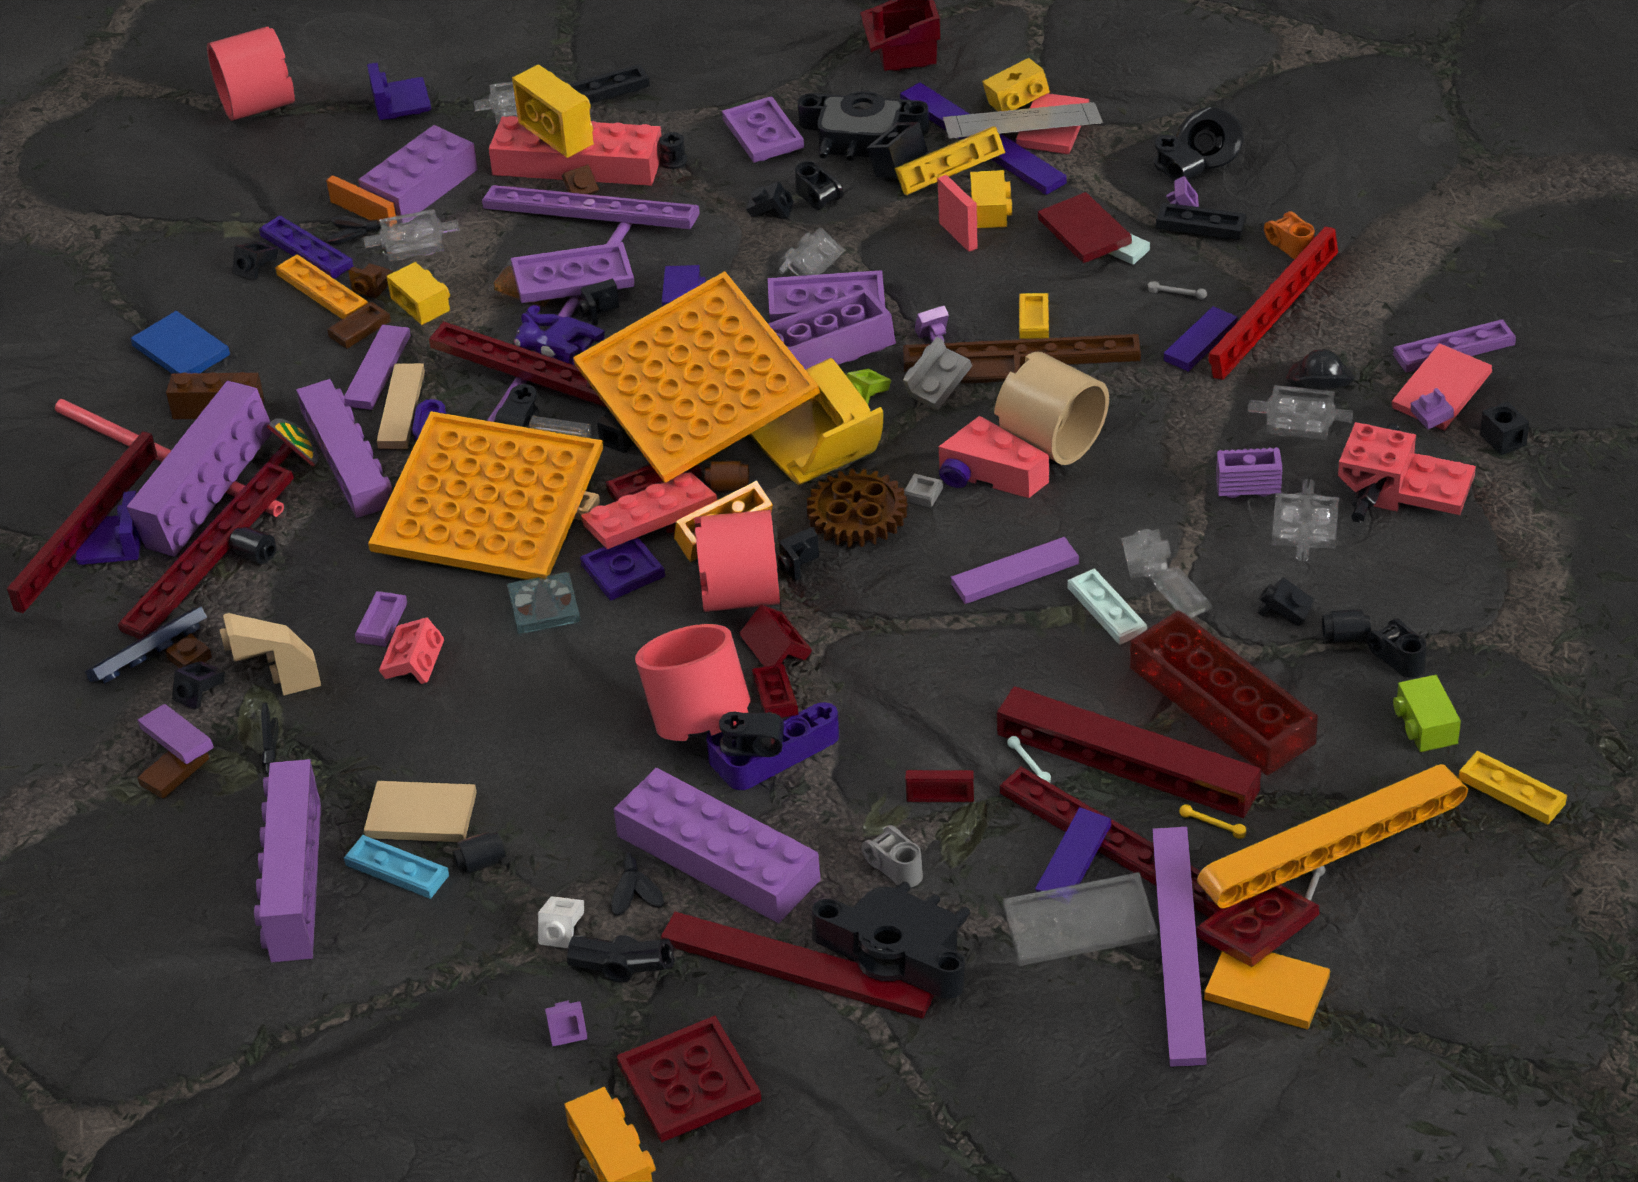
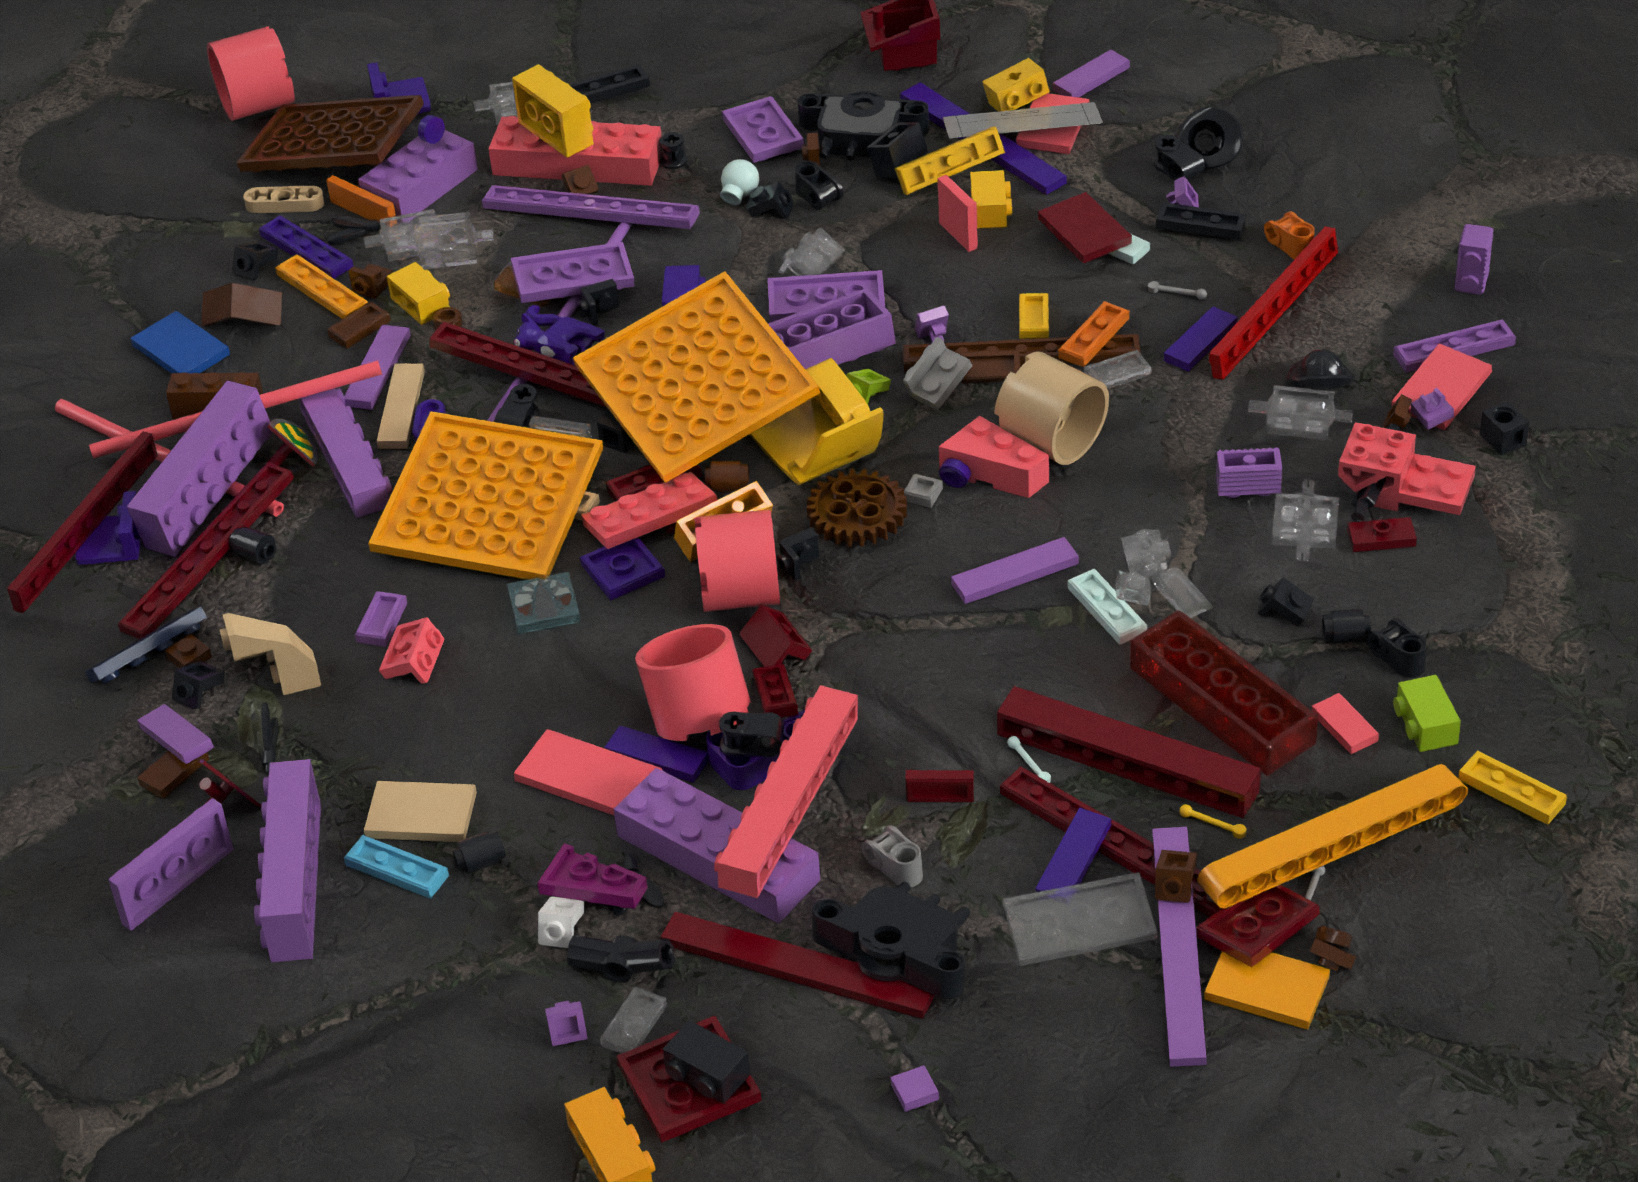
(171, 864): none -> medium lavender plate
(221, 791): none -> dark red shield
(241, 303): none -> reddish brown panel
(267, 199): none -> tan beam
(268, 399): none -> coral piece
(330, 134): none -> reddish brown plate
(431, 129): none -> dark purple tile
(445, 240): none -> clear plate
(449, 315): none -> reddish brown tile
(581, 771): none -> coral tile
(590, 881): none -> magenta wing
(633, 1021): none -> clear plate
(672, 757): none -> dark purple tile
(706, 1062): none -> black brick
(738, 181): none -> light aqua piece
(786, 792): none -> coral brick
(811, 150): none -> reddish brown plate
(914, 1088): none -> medium lavender tile
(1091, 74): none -> medium lavender tile
(1093, 334): none -> orange tile
(1119, 369): none -> clear plate
(1133, 588): none -> clear plate
(1175, 875): none -> reddish brown bracket
(1332, 956): none -> reddish brown plate
(1333, 936): none -> reddish brown tile
(1345, 723): none -> coral tile
(1381, 534): none -> dark red plate
(1399, 413): none -> reddish brown plate
(1473, 259): none -> medium lavender brick

